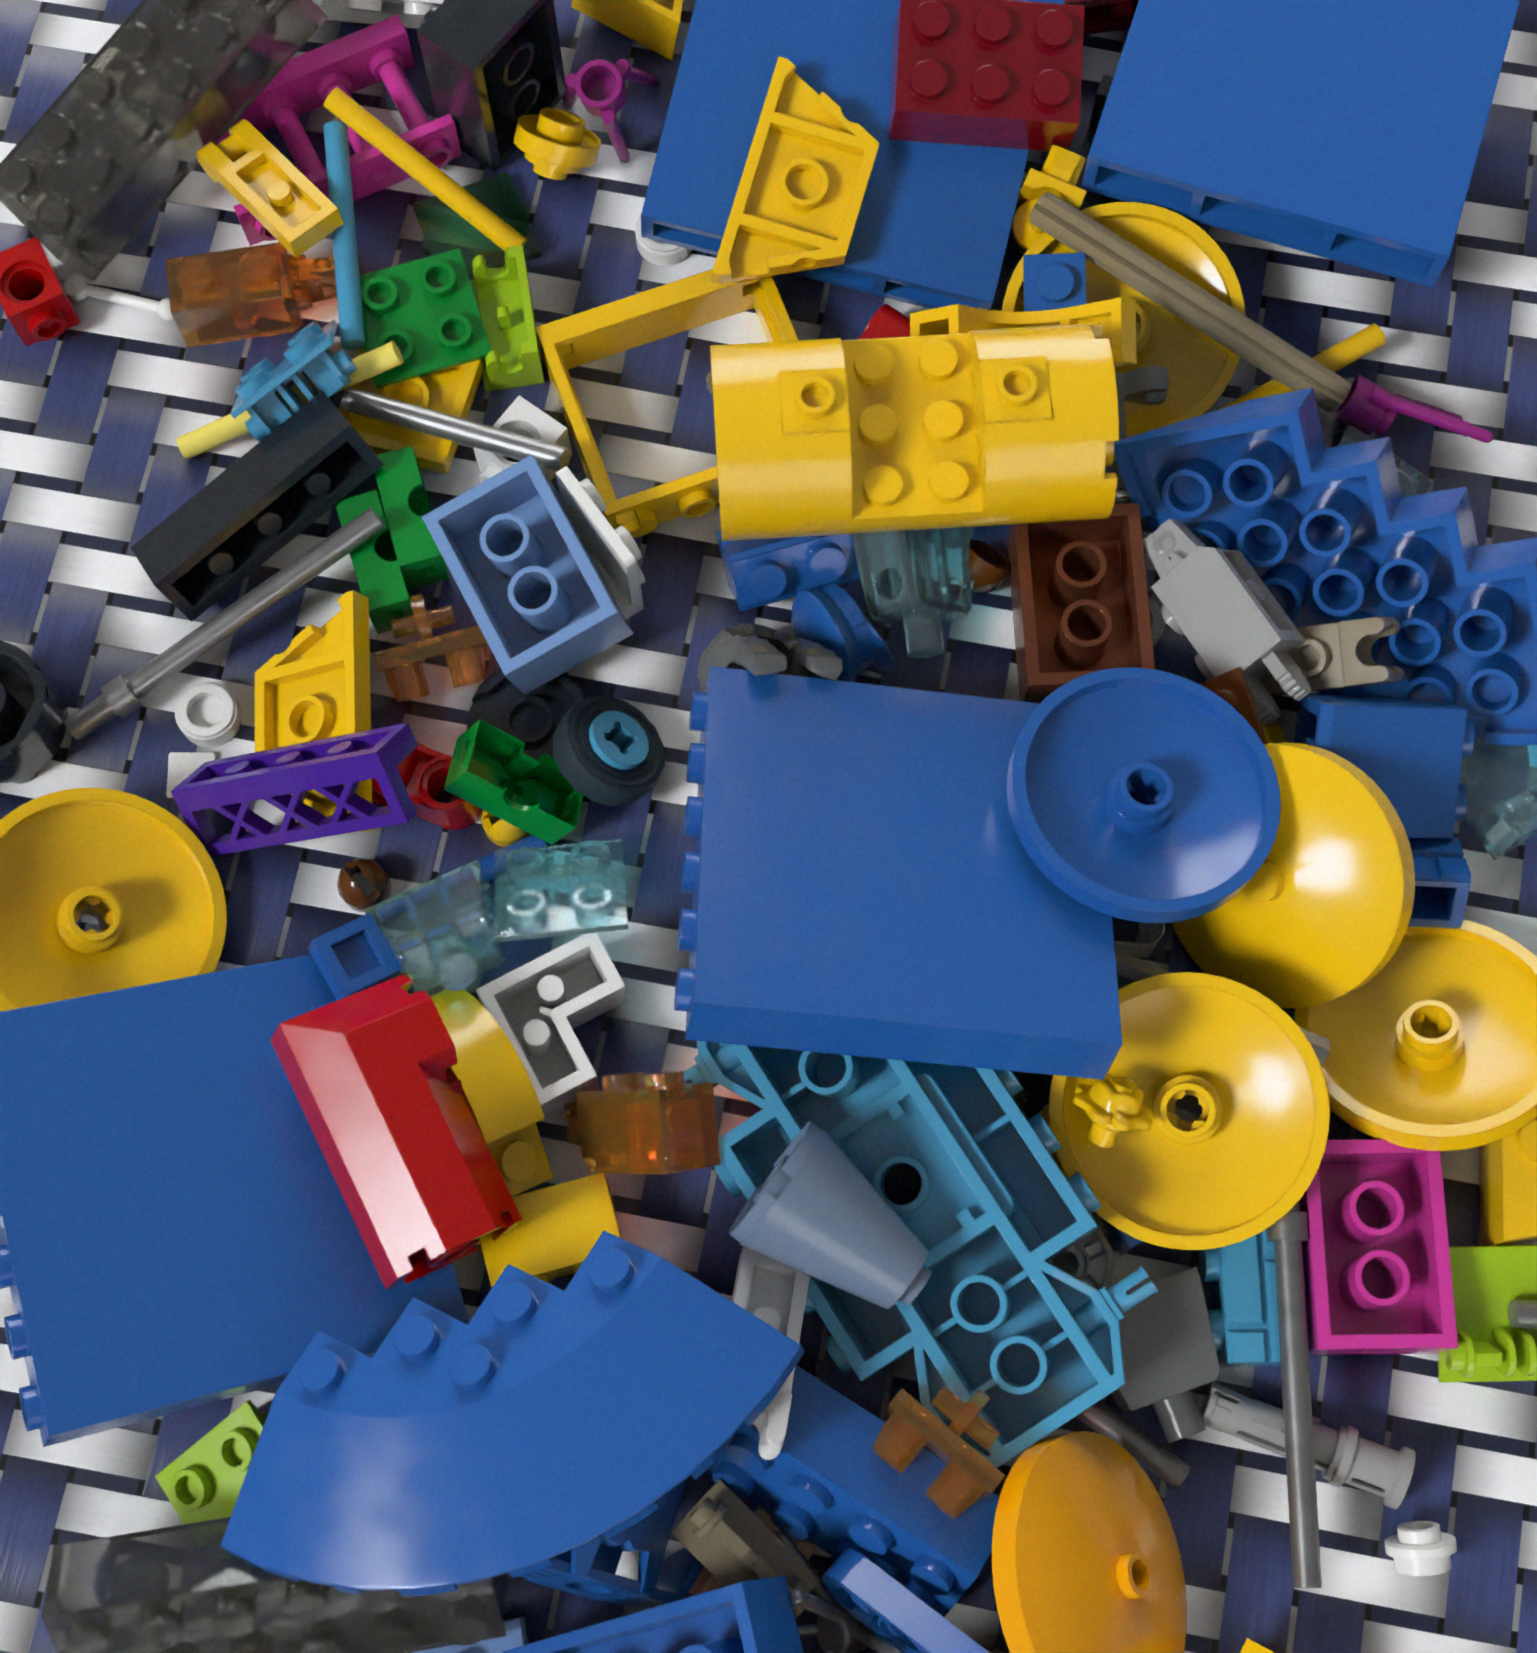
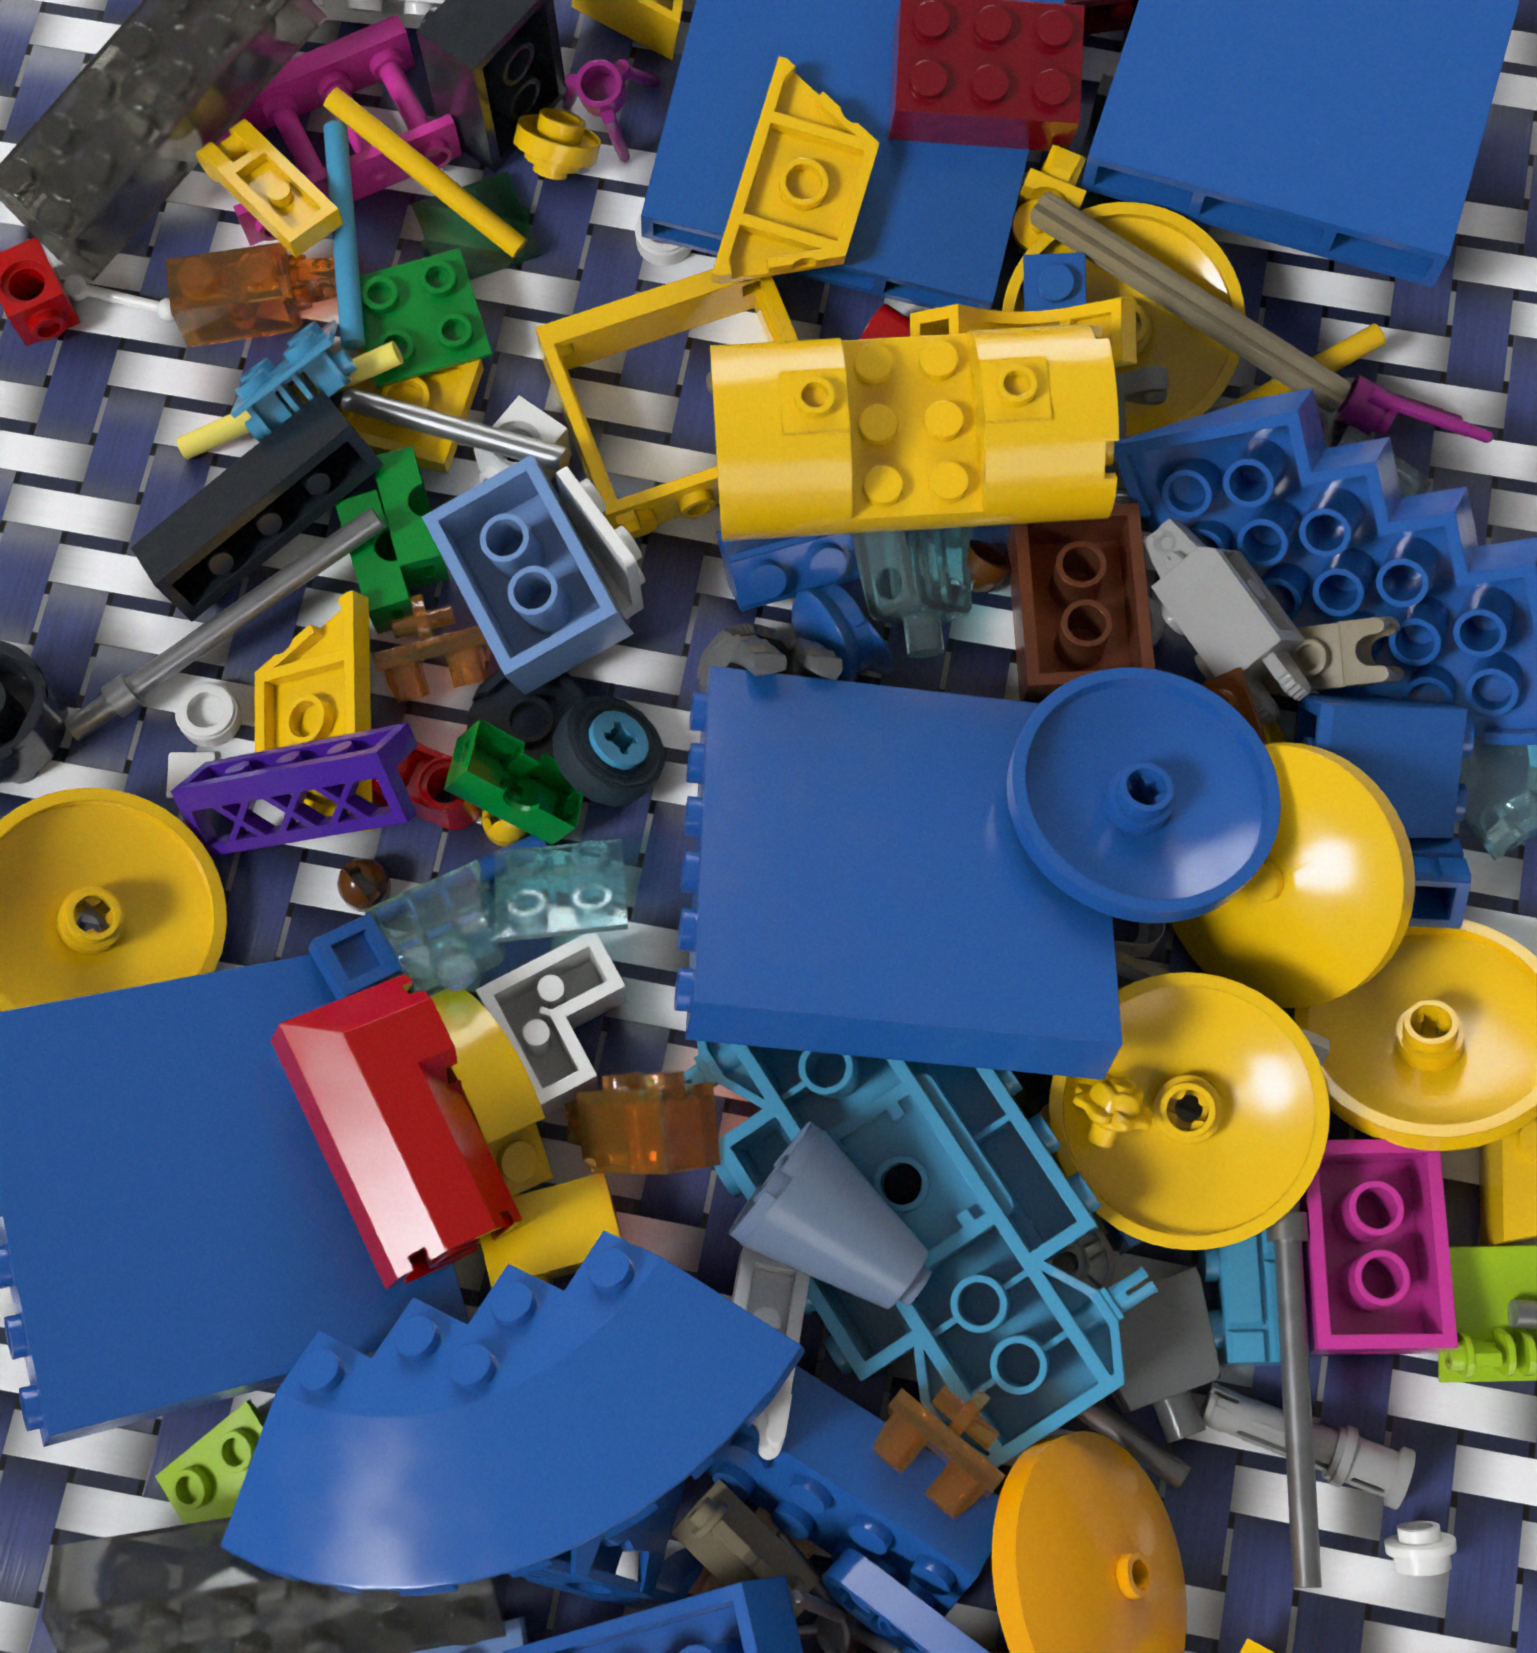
(509, 322): lime hinge -> none

